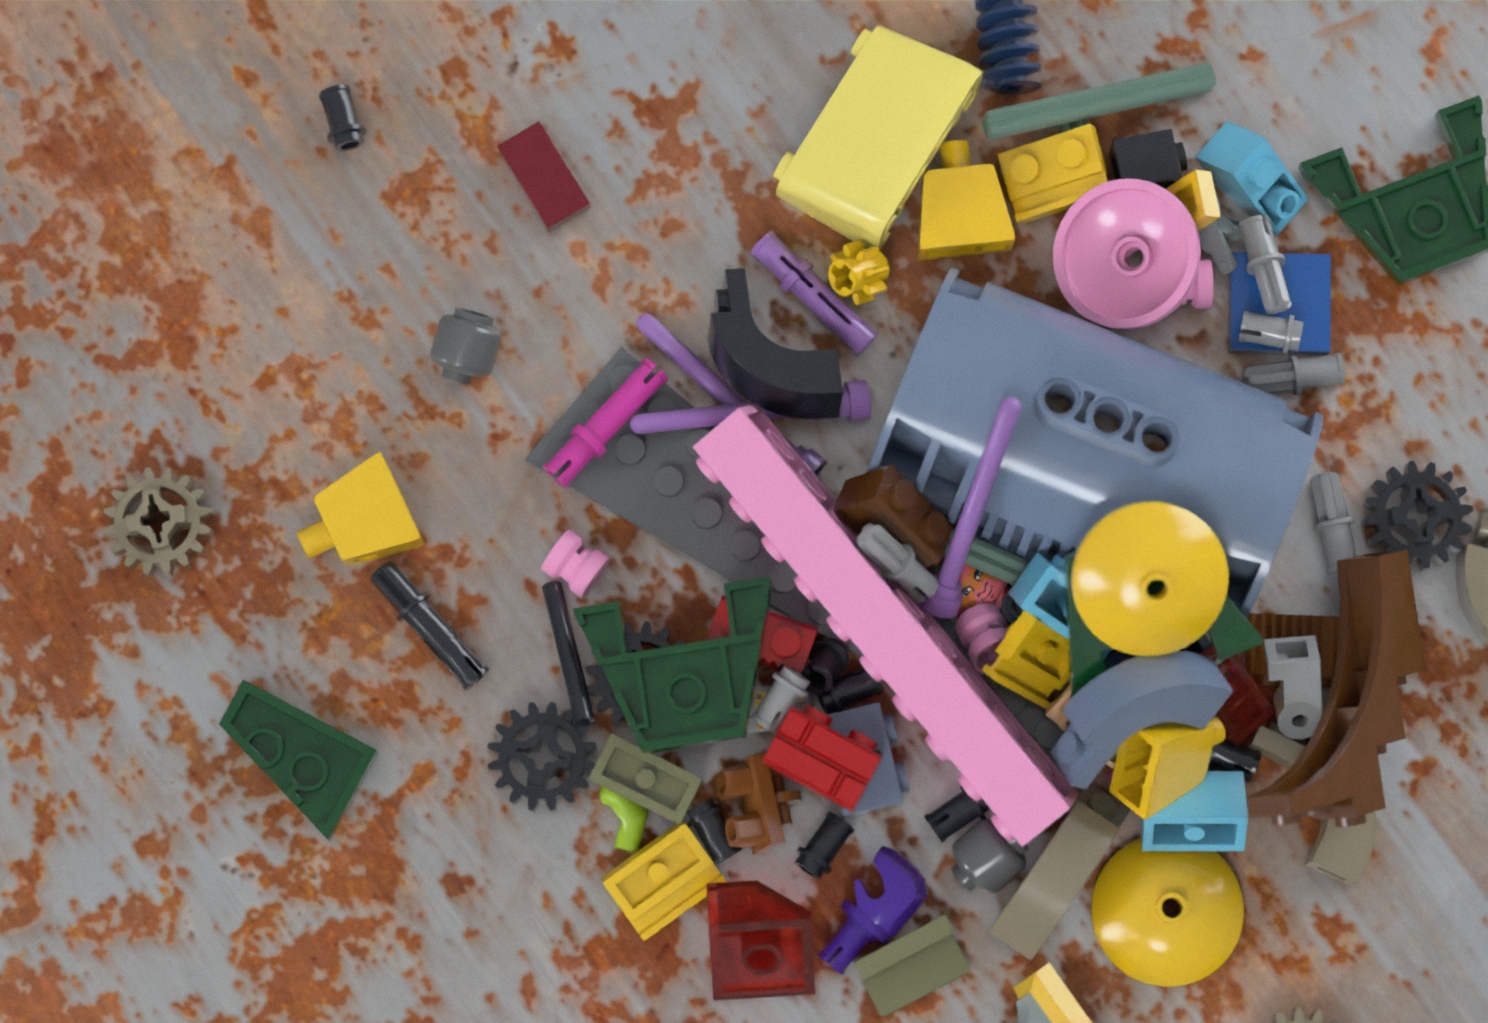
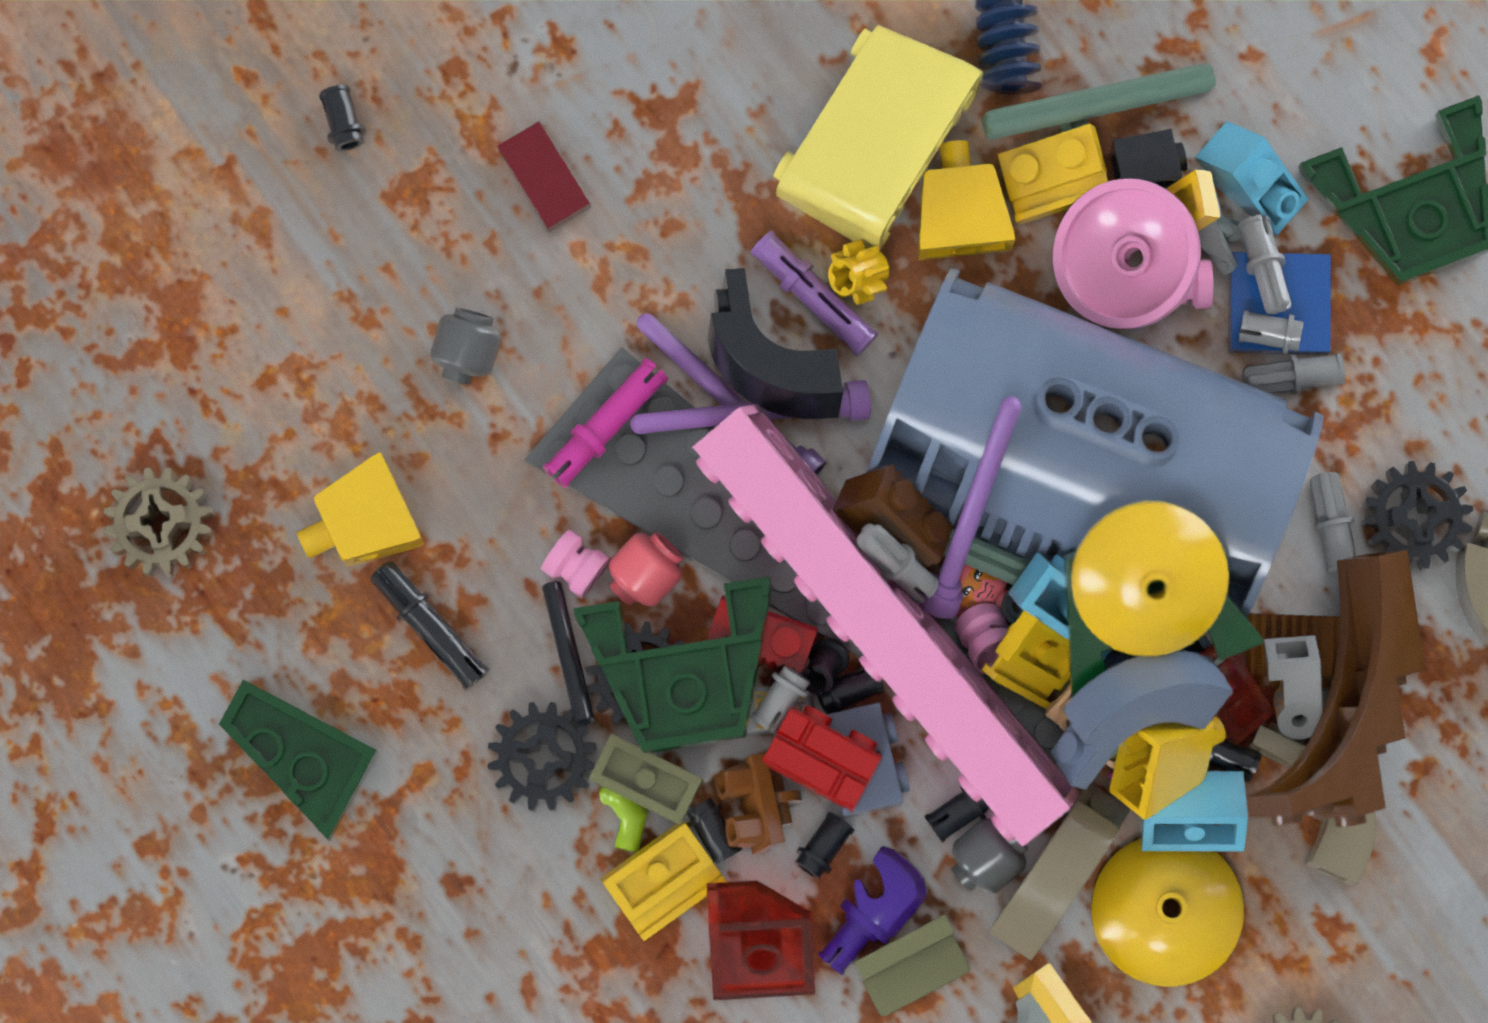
(645, 569): none -> coral head

